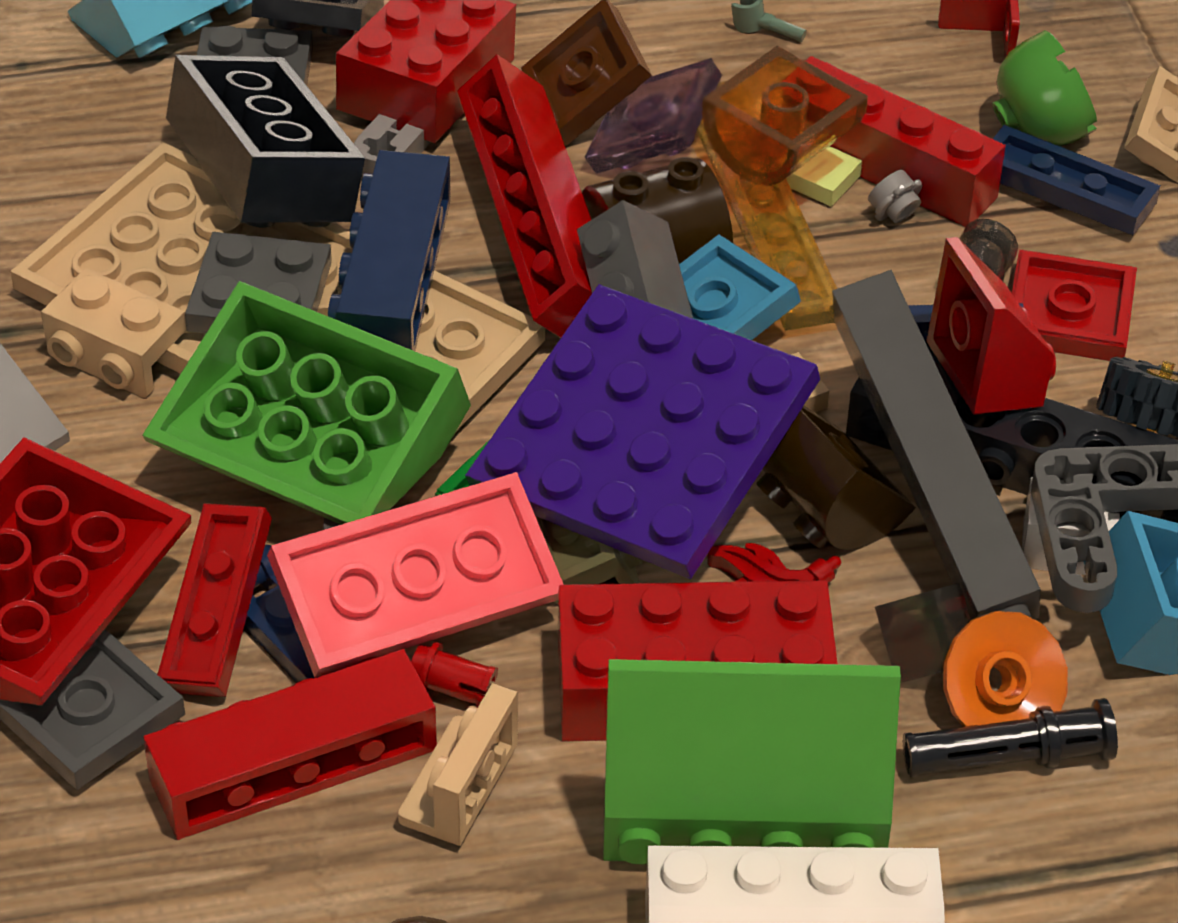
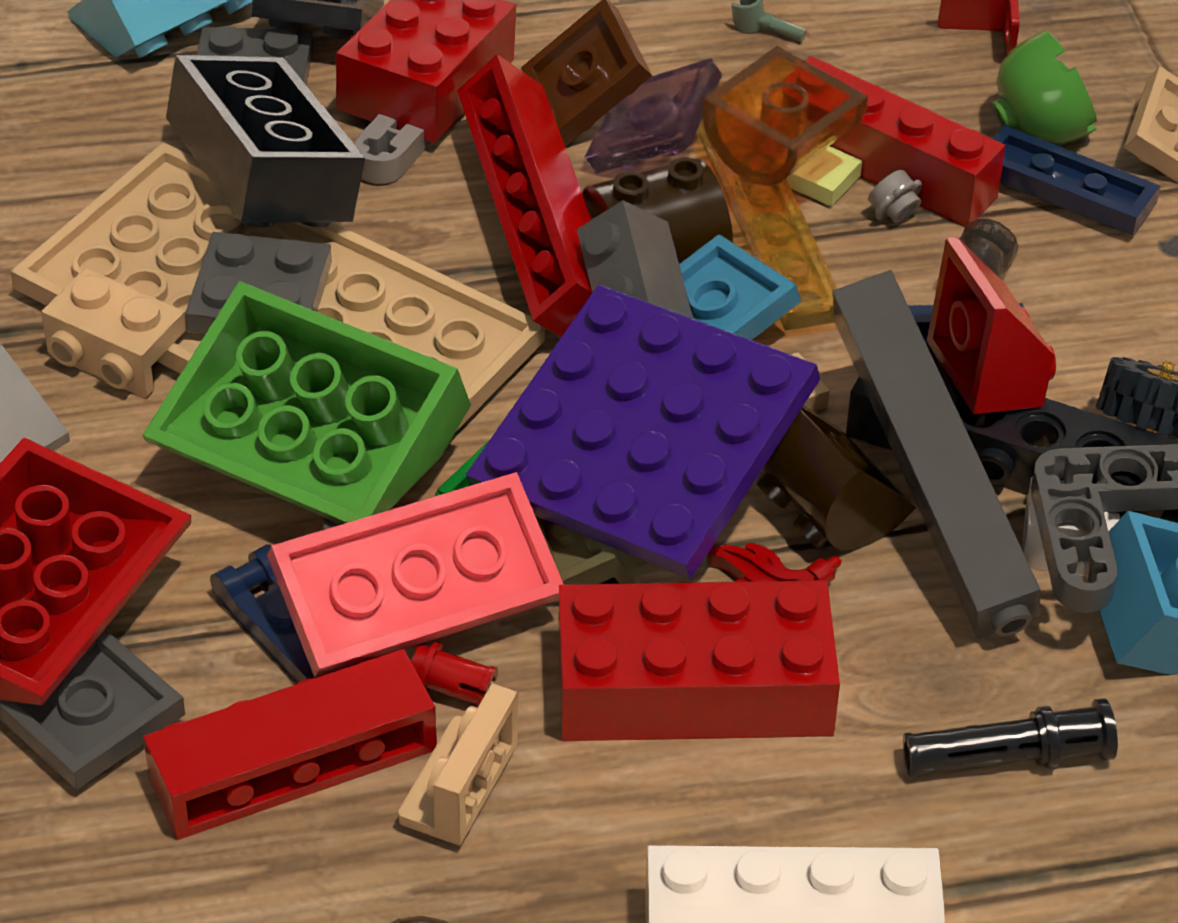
(214, 599): red tile -> none
(394, 246): dark blue brick -> none
(748, 755): bright green slope -> none
(922, 629): clear smoke panel -> none
(1023, 654): orange dish -> none
(1077, 302): red tile -> none

